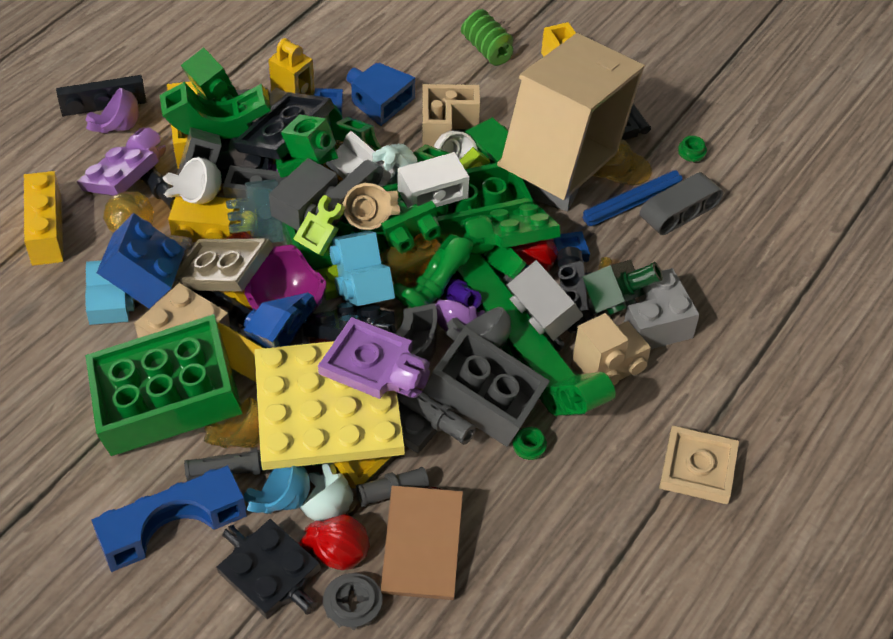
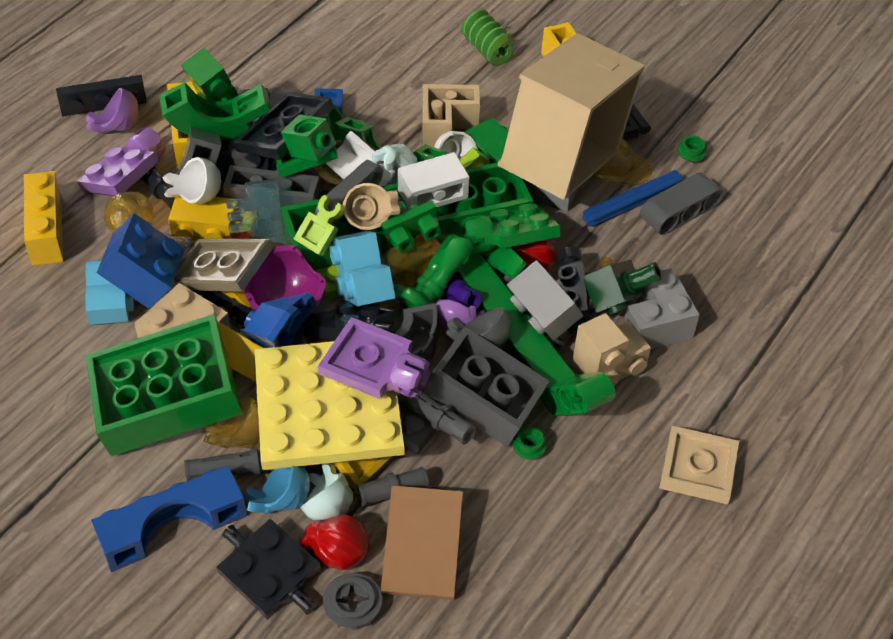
(291, 69): yellow brick -> none
(301, 192): dark grey brick -> none
(381, 91): blue torso -> none
(573, 239): blue plate -> none

